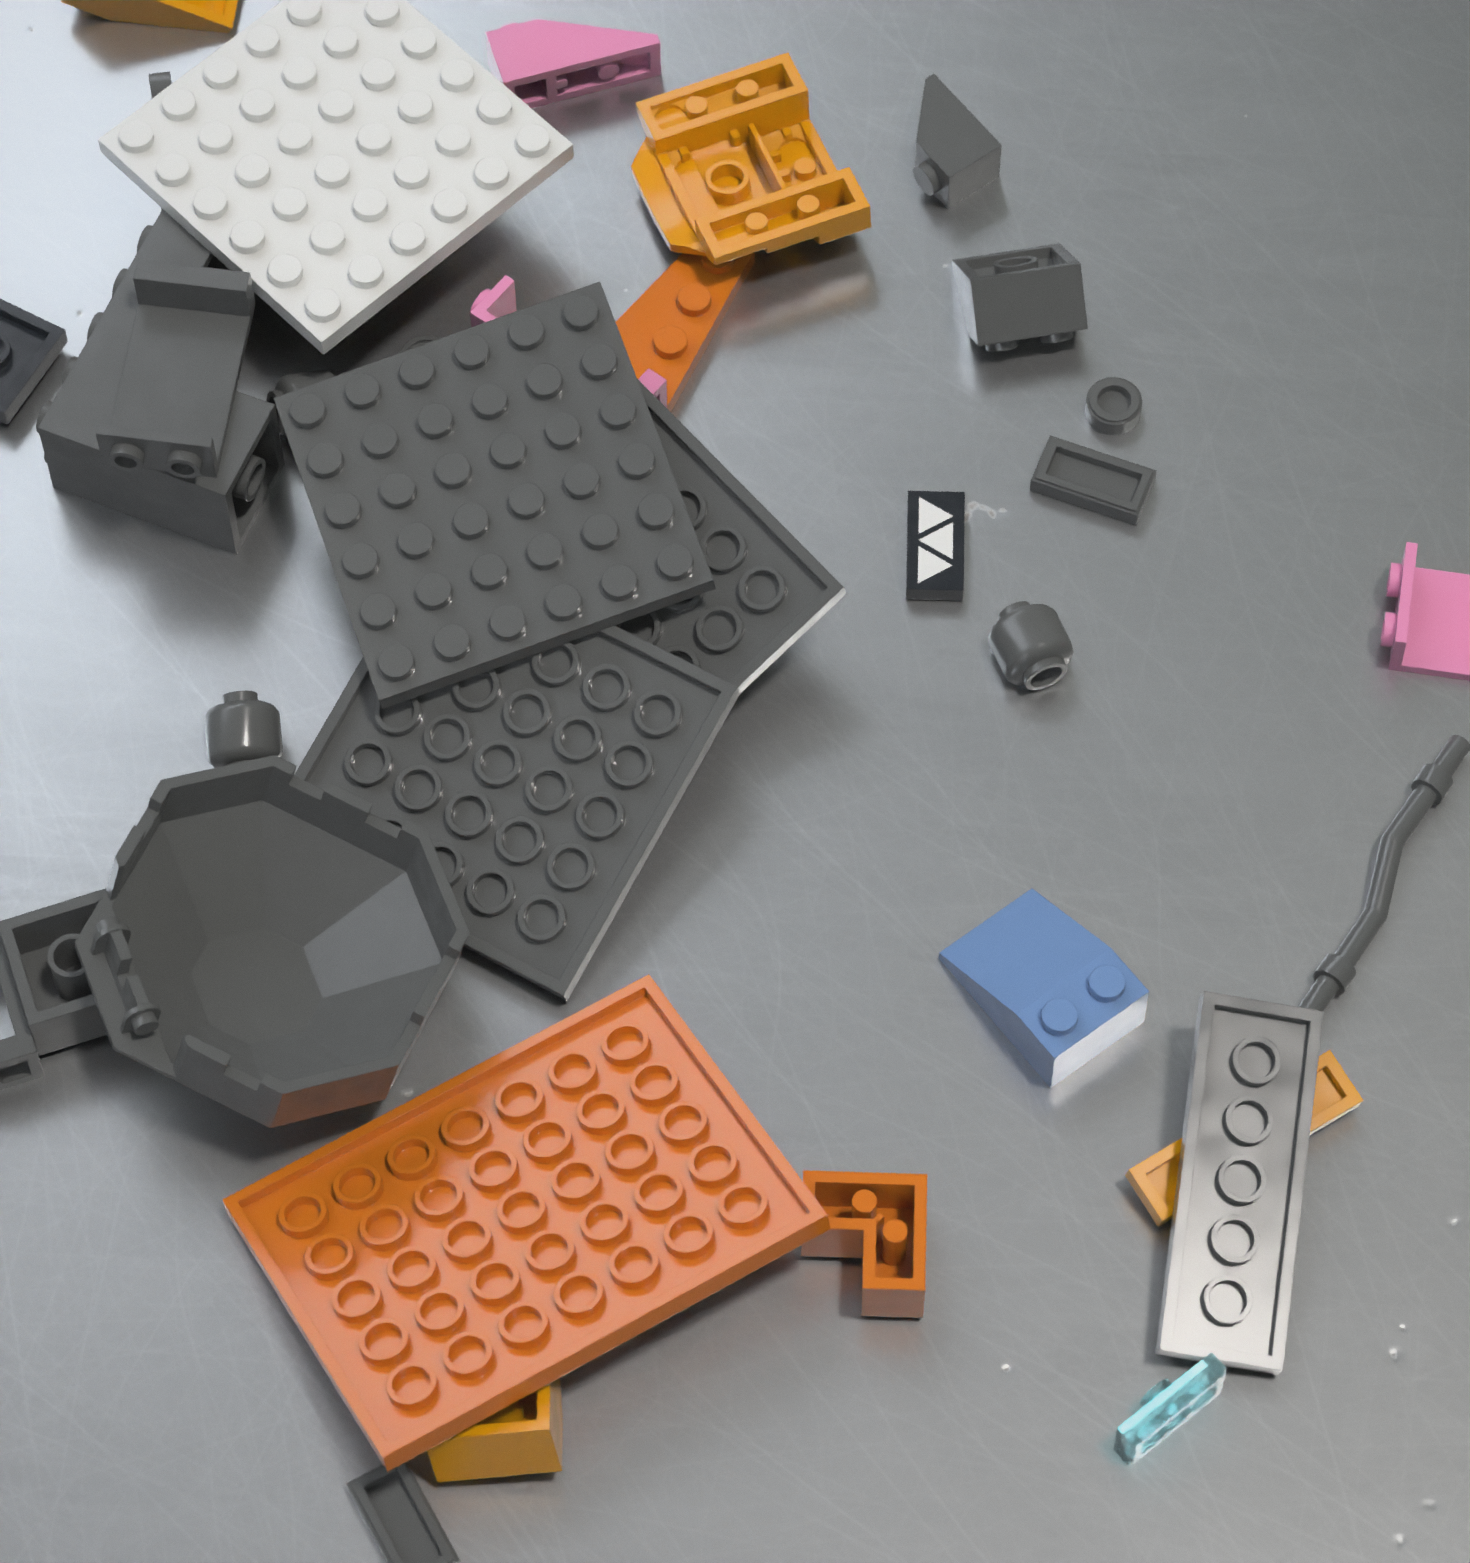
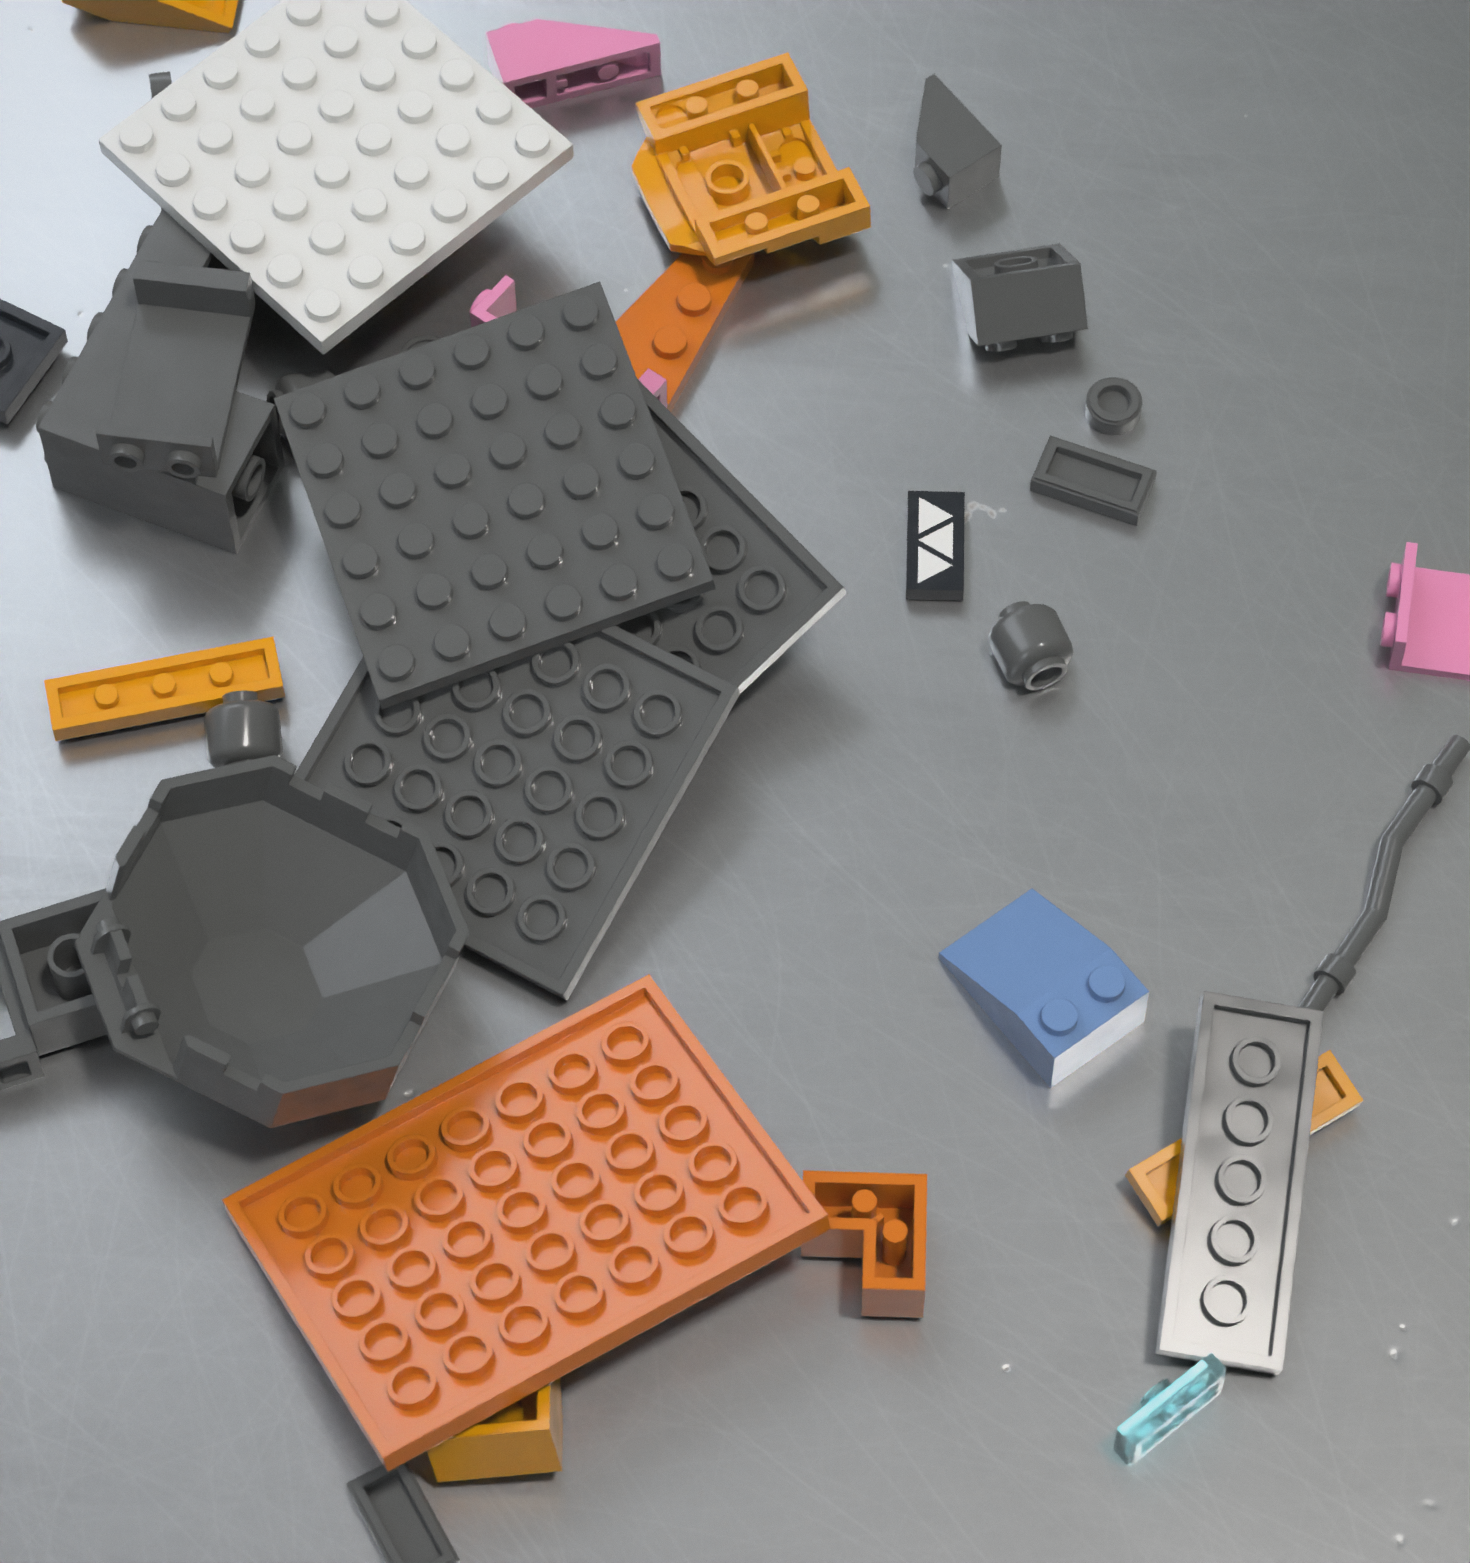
(161, 688): none -> light orange plate

